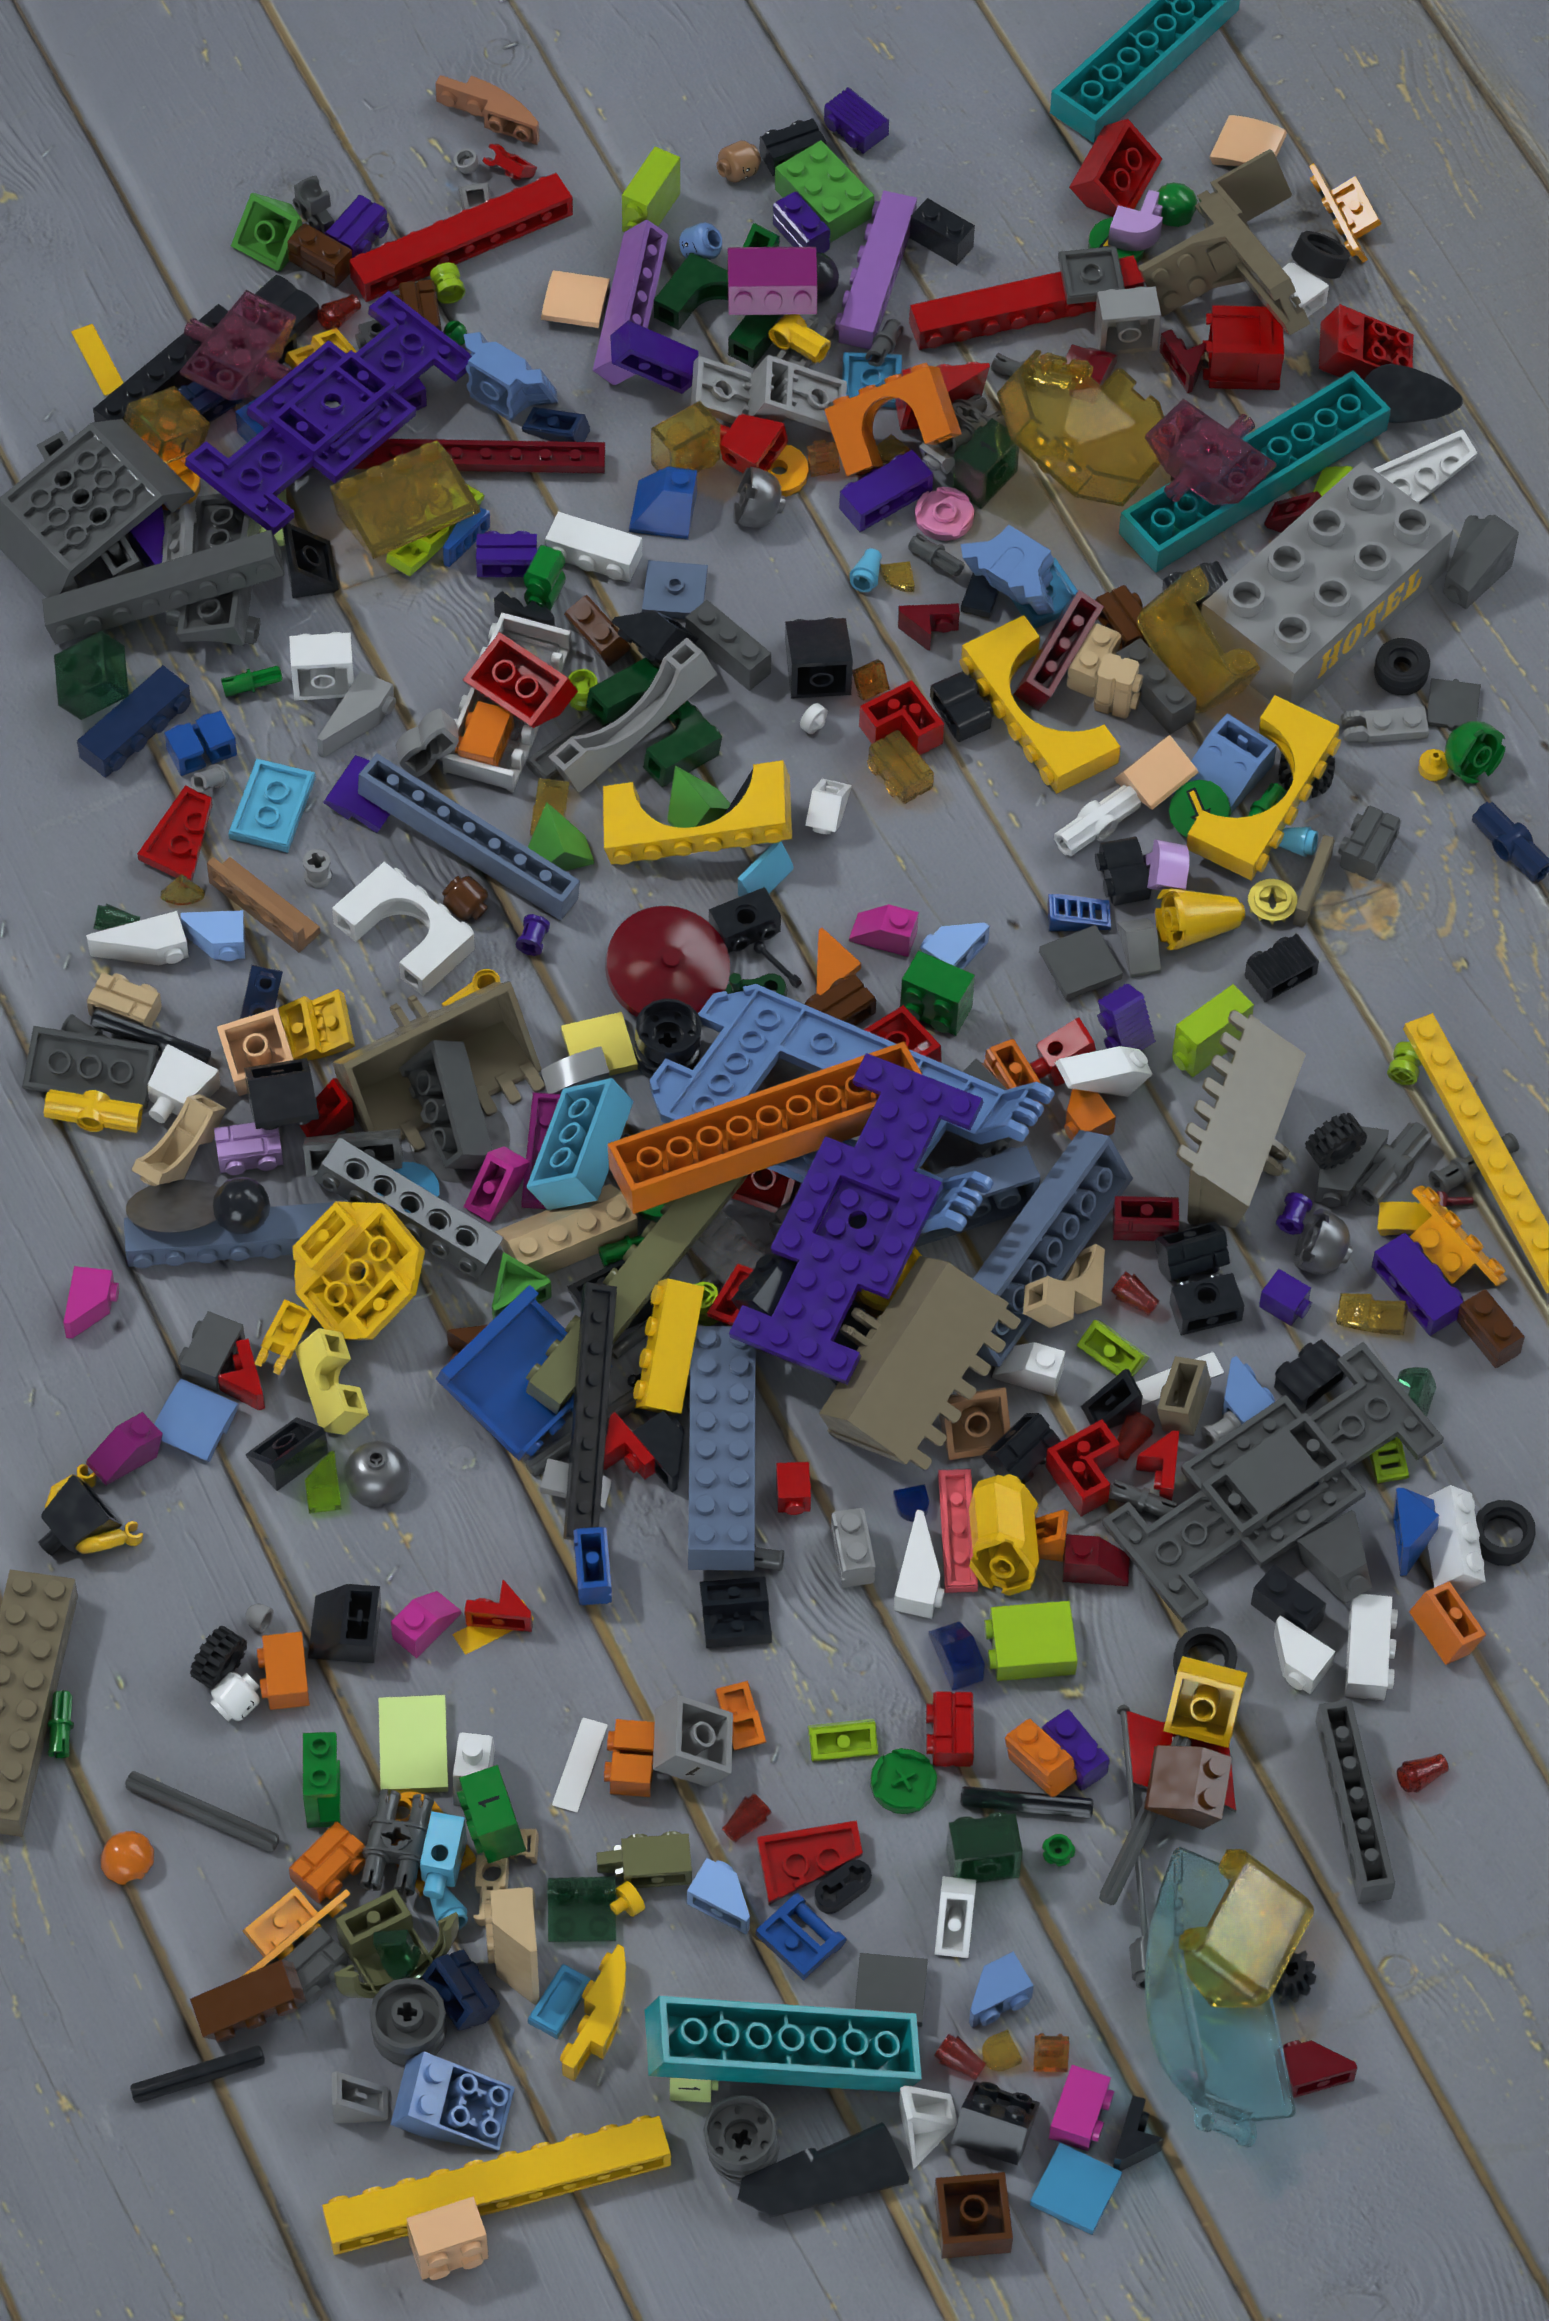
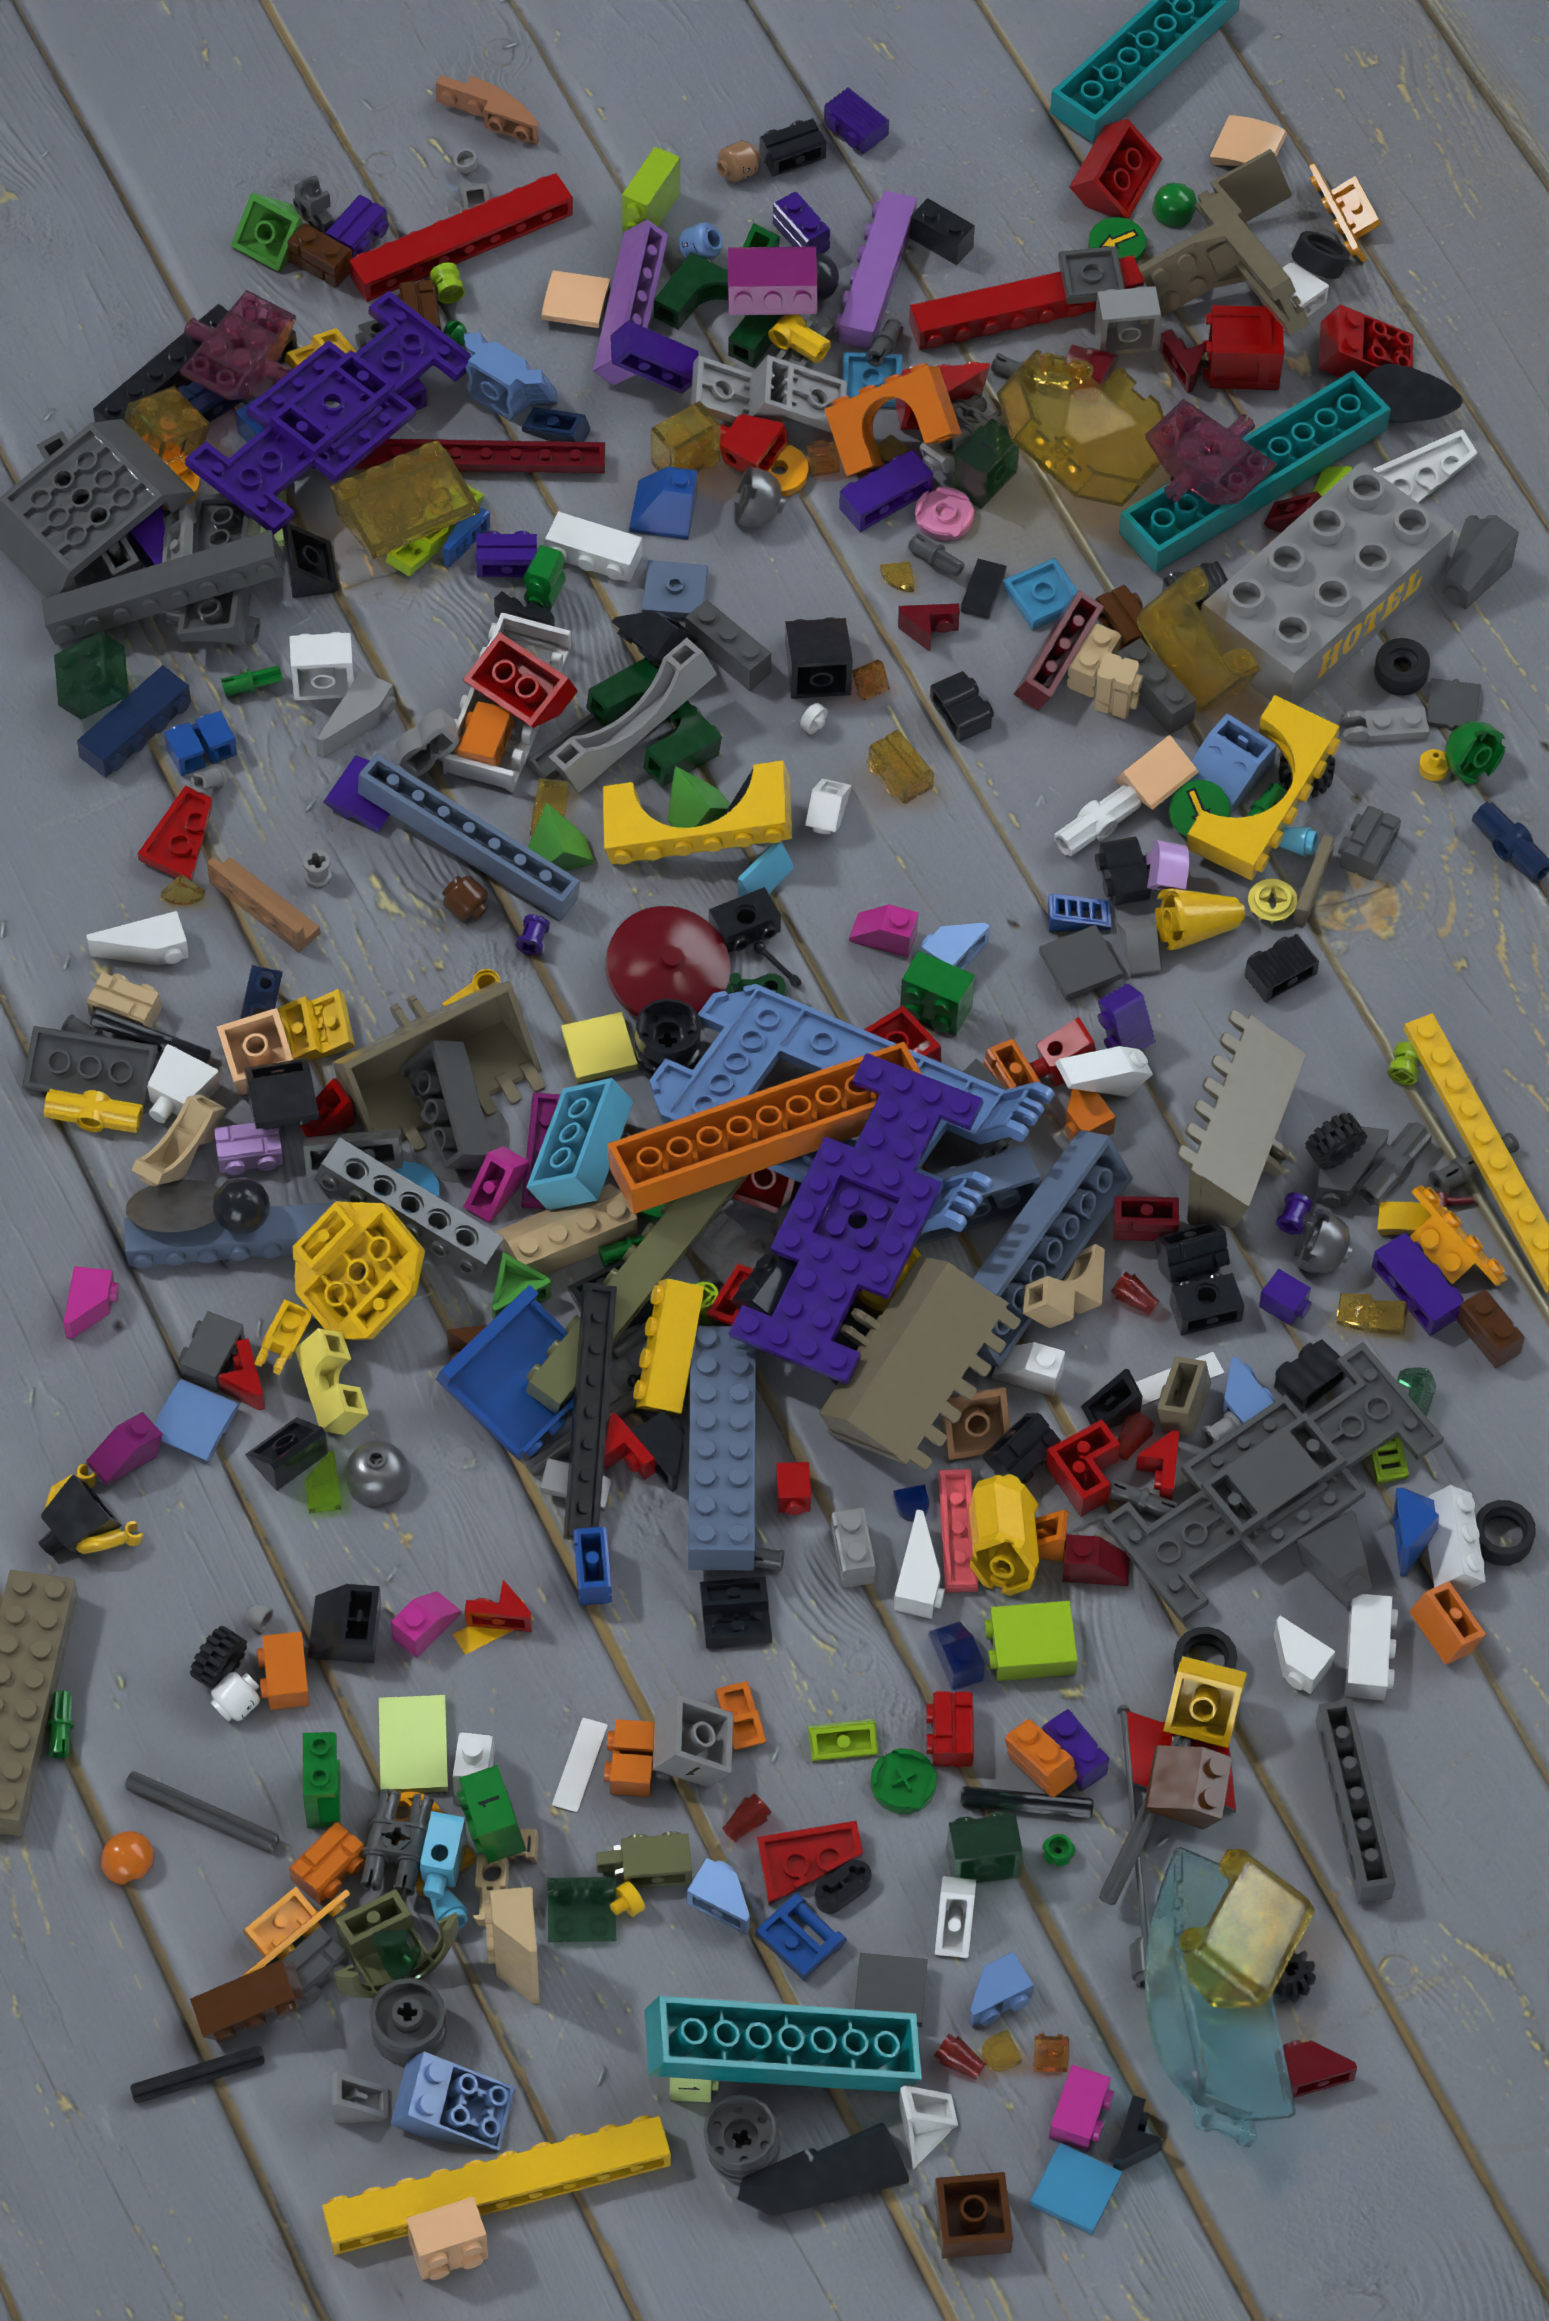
(97, 358): yellow sticker -> none
(111, 917): clear green cone -> none
(216, 933): light blue slope -> none
(272, 805): medium azure tile -> none
(287, 296): black brick -> none
(337, 312): clear red cone -> none
(390, 893): white arch -> none
(463, 1989): dark blue brick -> none
(513, 164): red plate -> none
(559, 2001): dark azure tile -> none
(575, 1070): light grey slope -> none
(582, 680): lime wheel -> none
(597, 630): reddish brown brick -> none
(605, 2006): yellow slope -> none
(827, 188): bright green brick -> none
(833, 962): orange tile -> none
(845, 1001): reddish brown brick -> none
(866, 572): medium azure cone -> none
(904, 711): red brick -> none
(995, 2122): black slope -> none
(1014, 567): medium blue slope -> none
(1060, 756): yellow arch -> none
(1111, 1349): lime slope -> none
(1137, 229): lavender brick -> none
(1200, 1032): lime brick -> none
(1282, 1595): black brick -> none
(1419, 1773): clear red cone -> none

